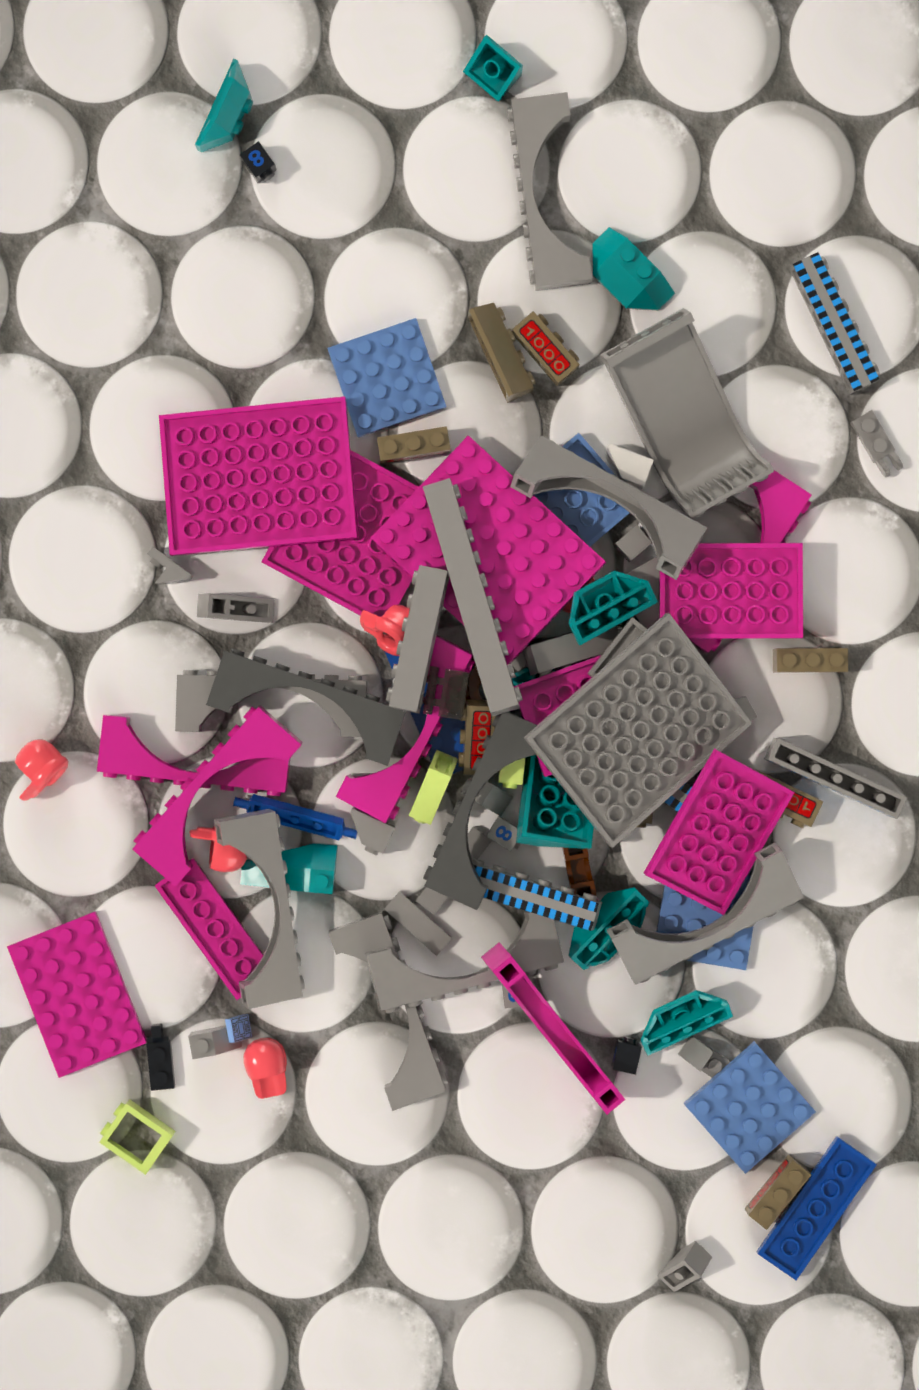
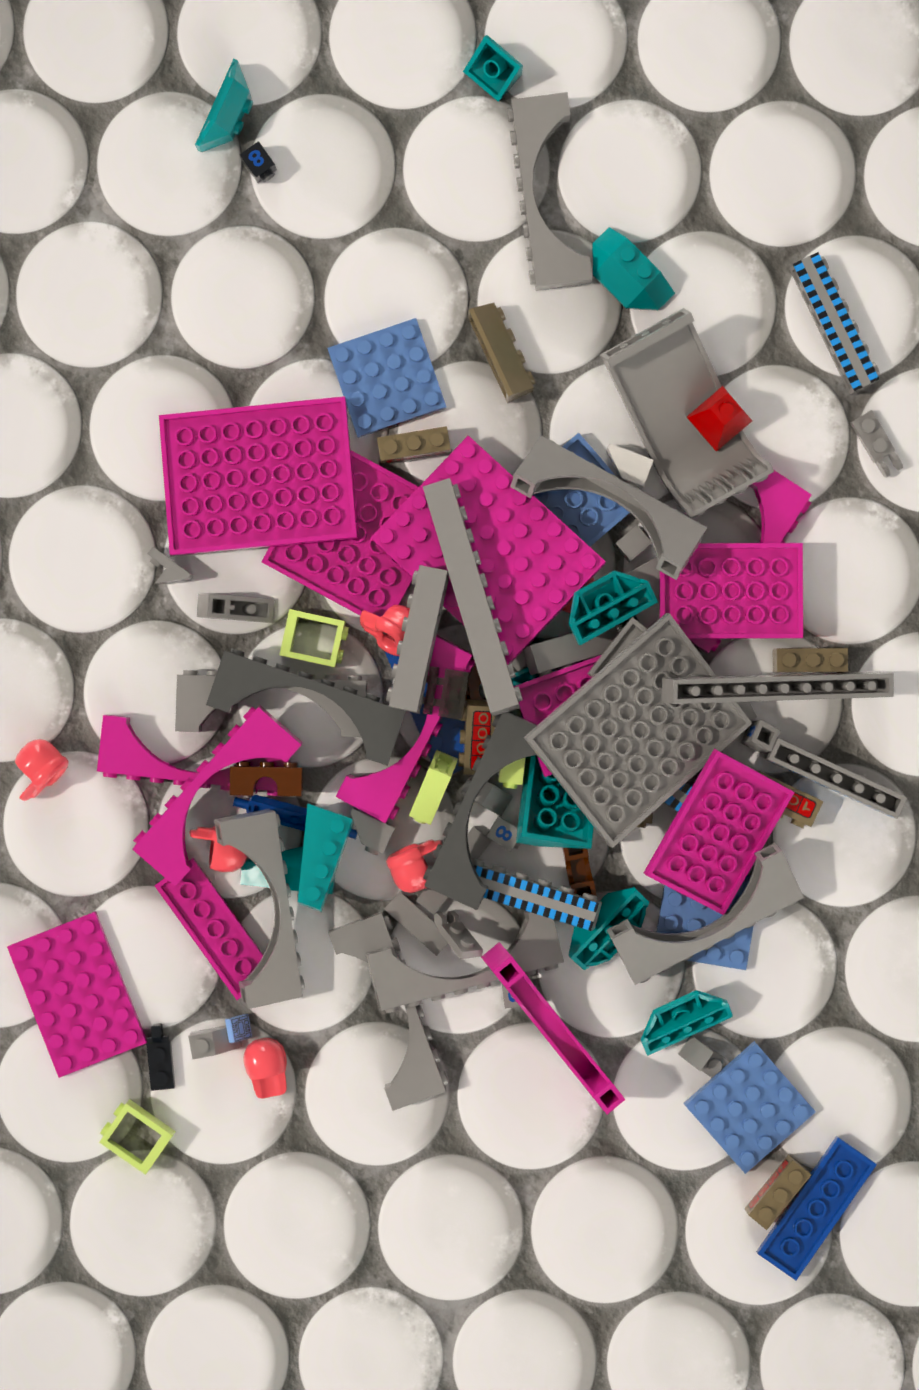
(245, 777): none -> reddish brown arch
(290, 631): none -> yellowish green window
(322, 850): none -> teal wedge
(409, 865): none -> coral piece
(457, 935): none -> light grey hinge
(546, 347): dark tan brick -> none
(626, 1055): black brick -> none
(685, 1266): light grey slope -> none
(719, 418): none -> red slope
(760, 736): none -> light grey brick
(777, 687): none -> light grey brick

